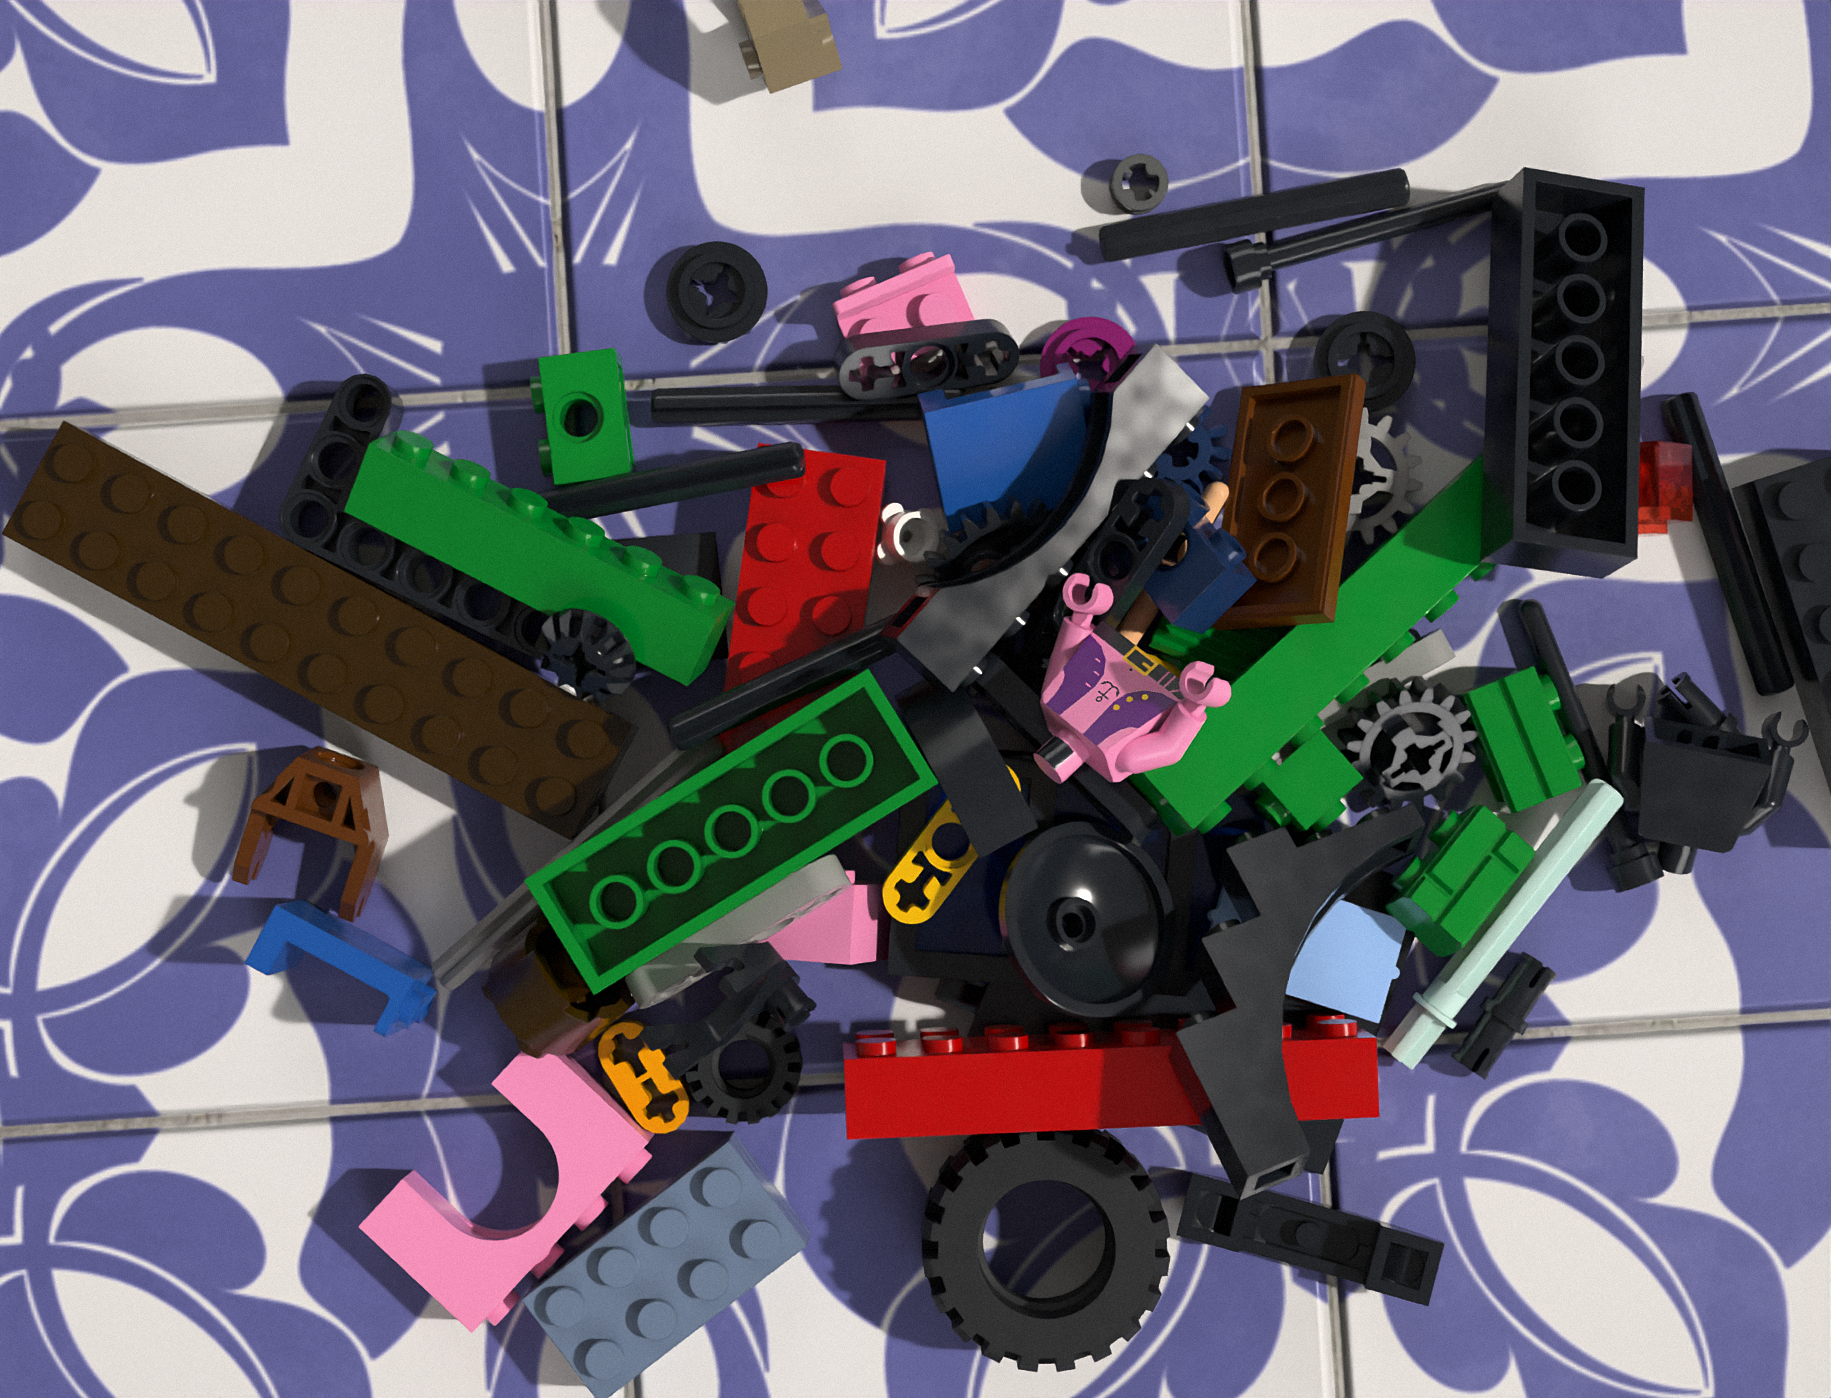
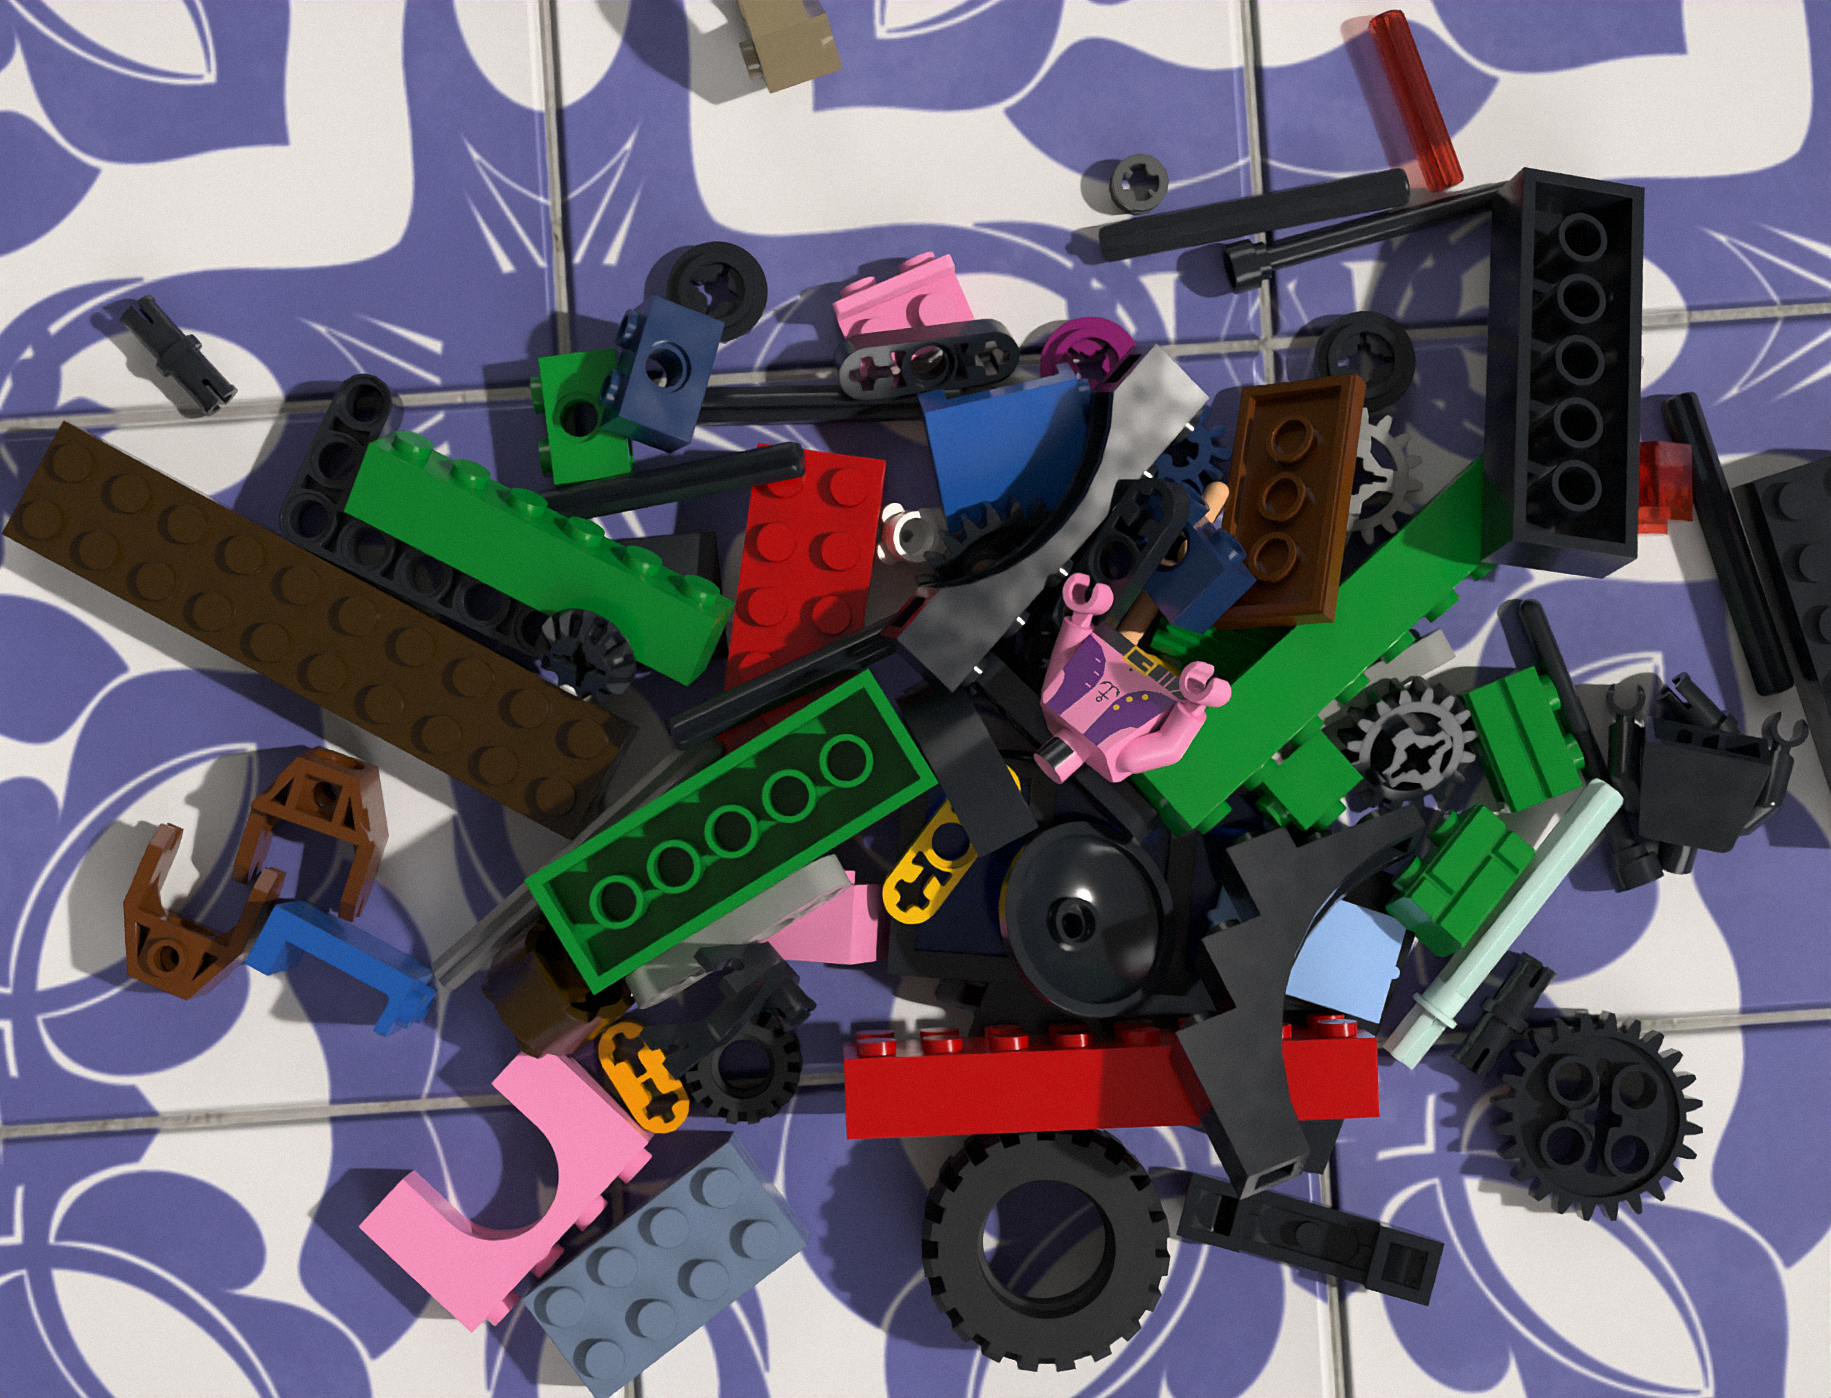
(178, 355): none -> black pin
(203, 952): none -> reddish brown piece
(685, 348): none -> dark blue brick
(1415, 100): none -> clear red axle
(1654, 1119): none -> black gear

